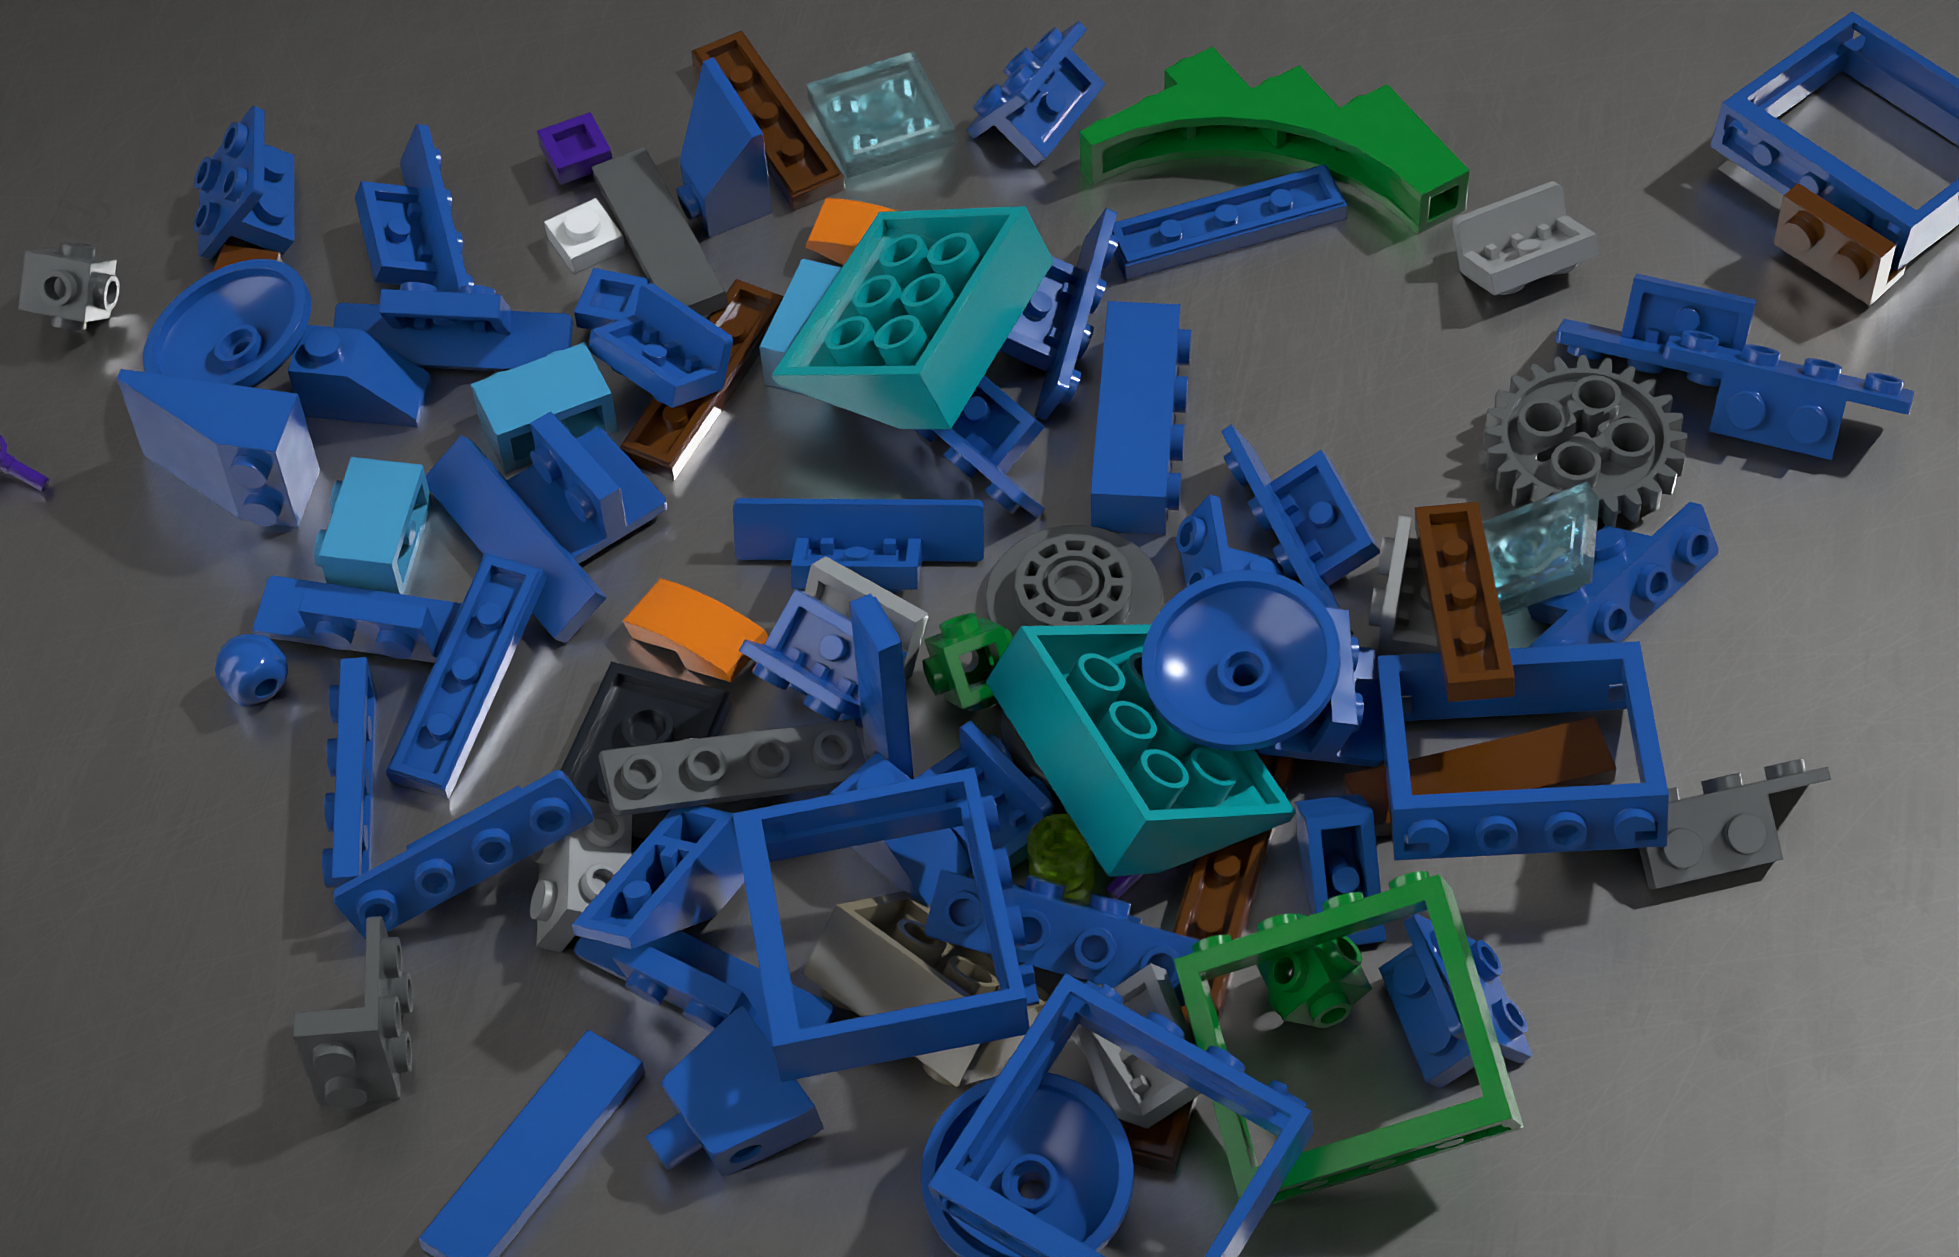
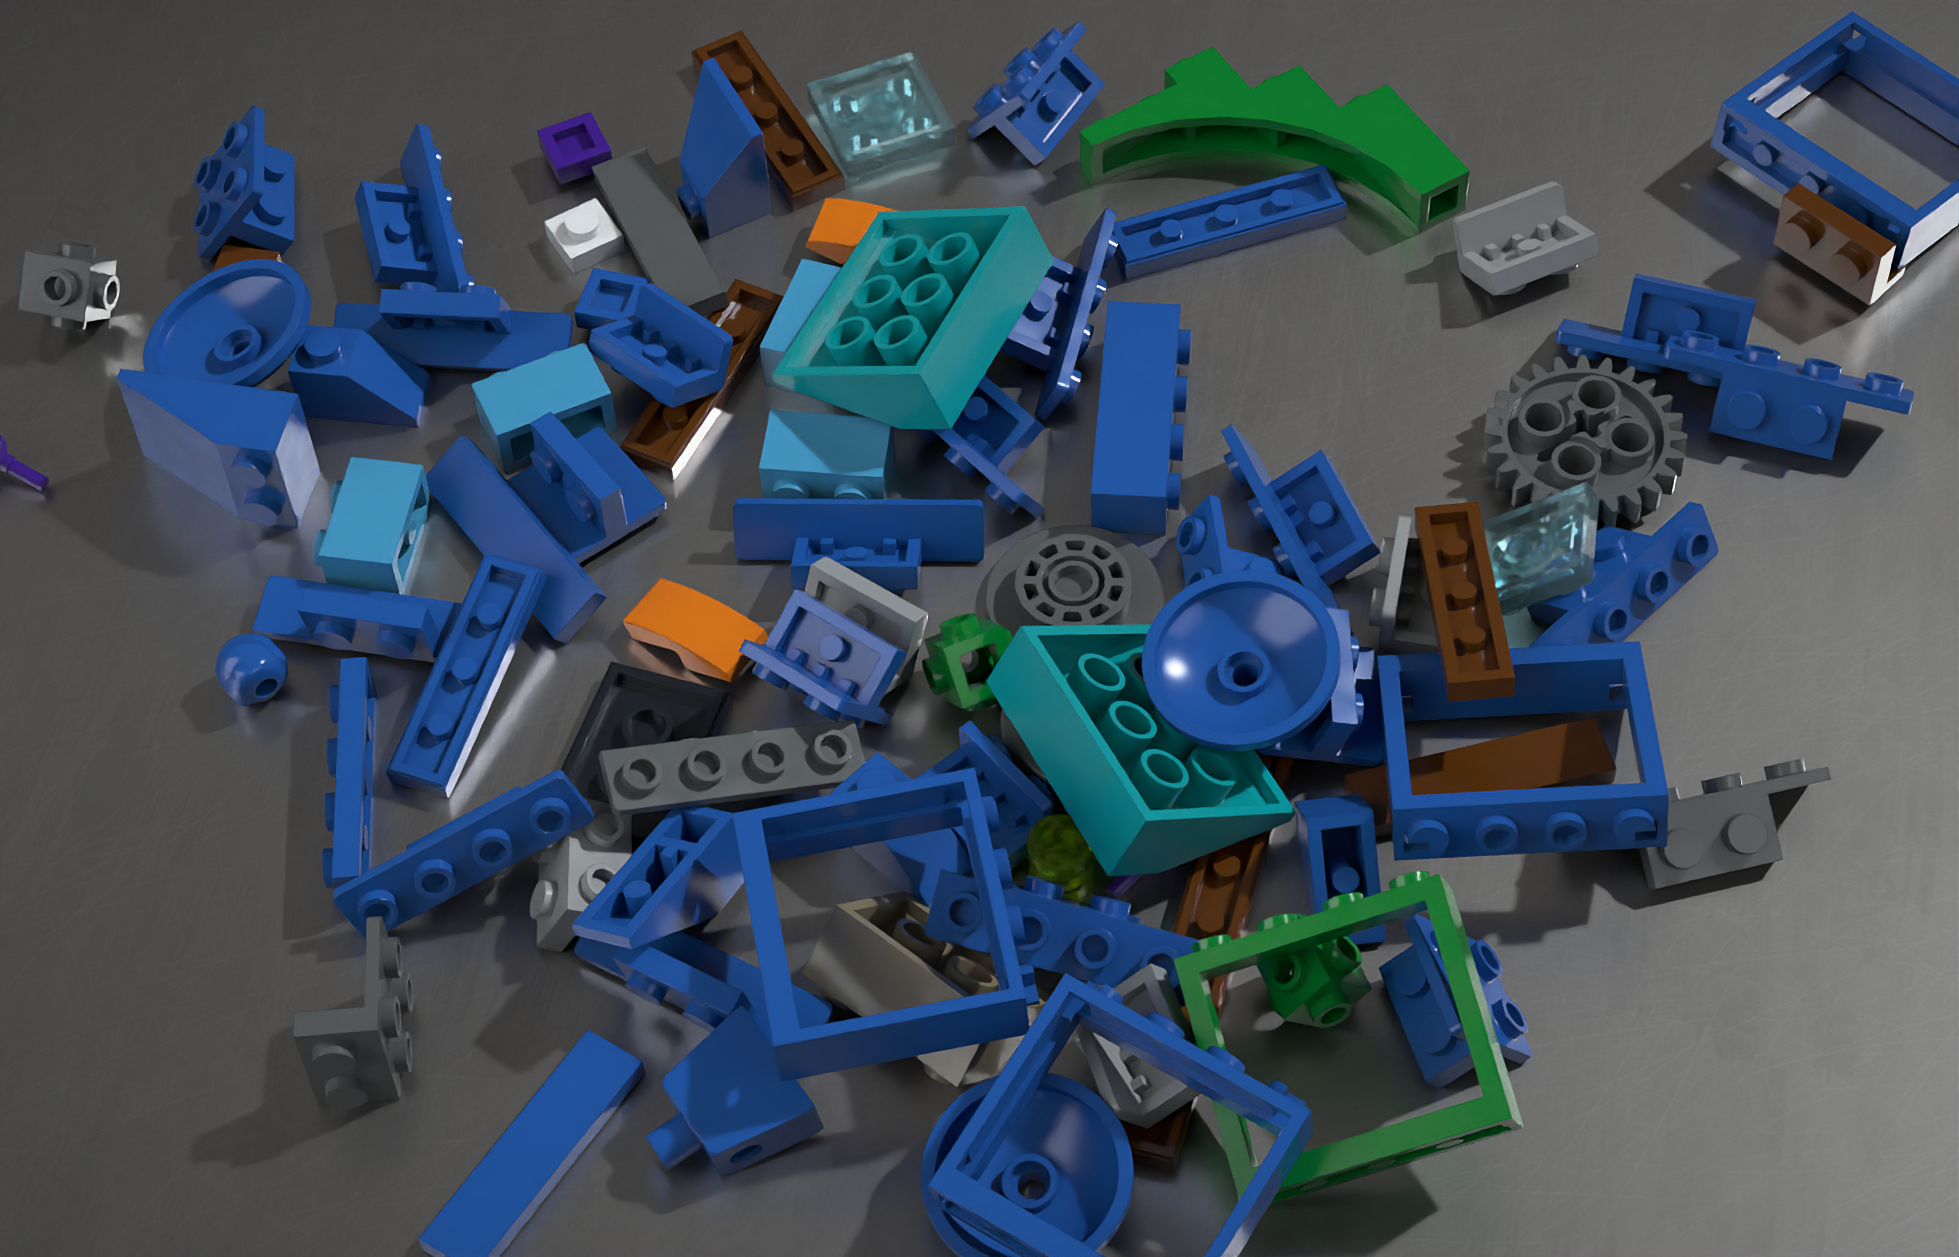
(826, 457): none -> dark azure brick
(881, 684): blue tile -> none

